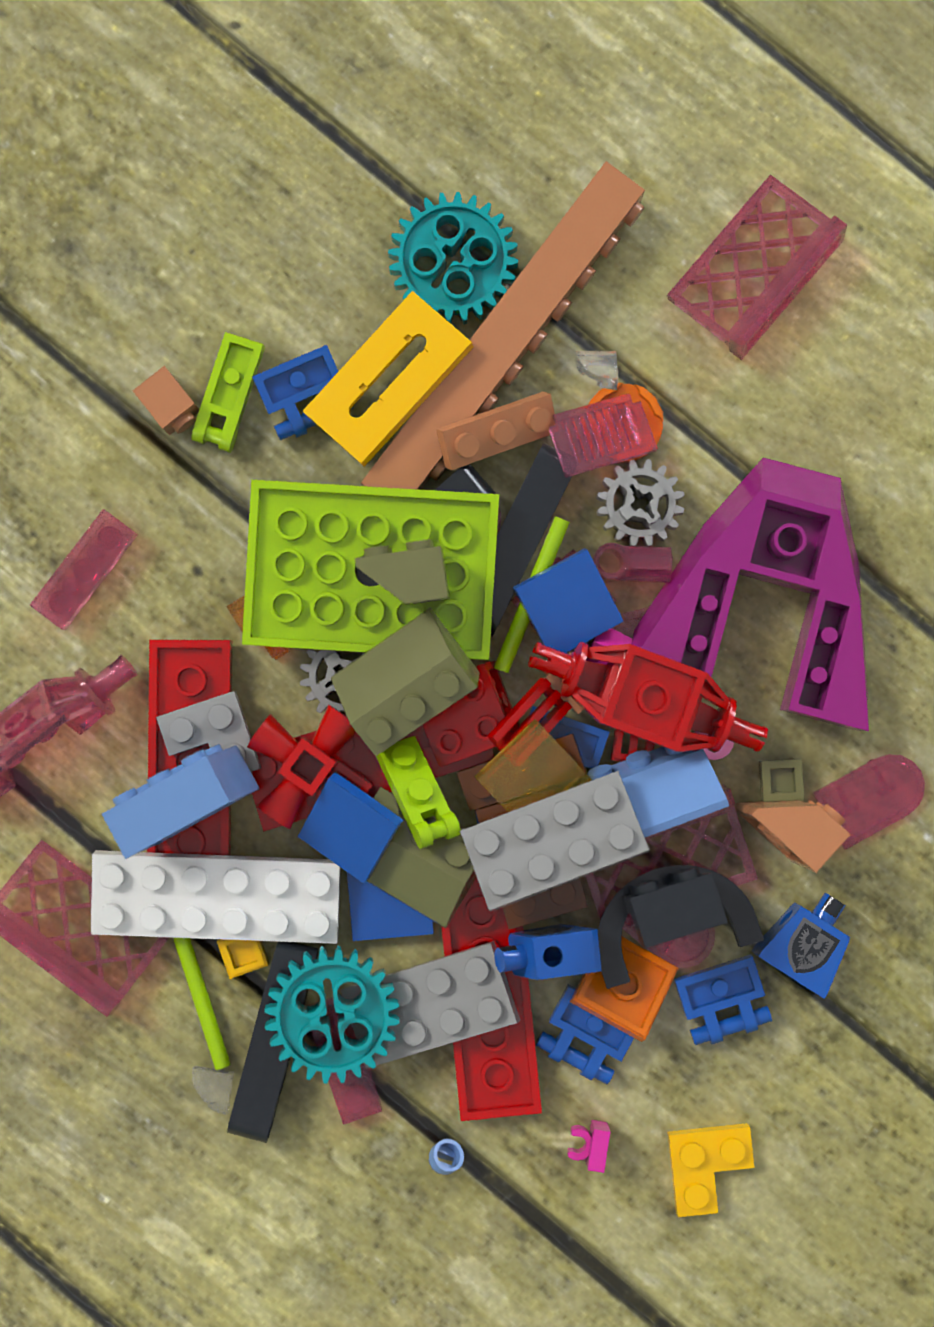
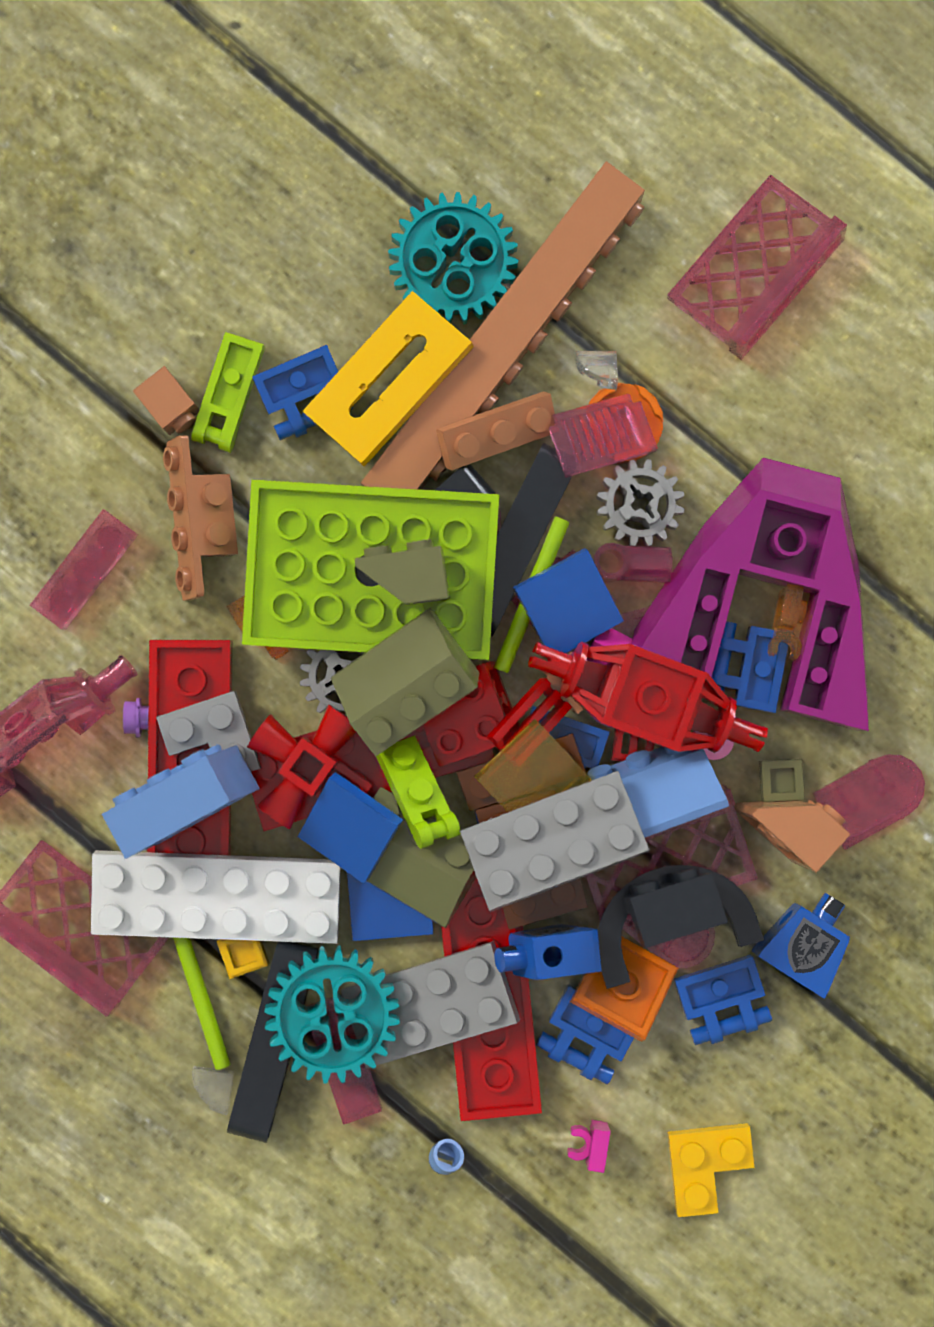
(135, 717): none -> medium lavender plate
(201, 517): none -> nougat bracket
(759, 673): none -> blue plate
(788, 613): none -> clear orange plate

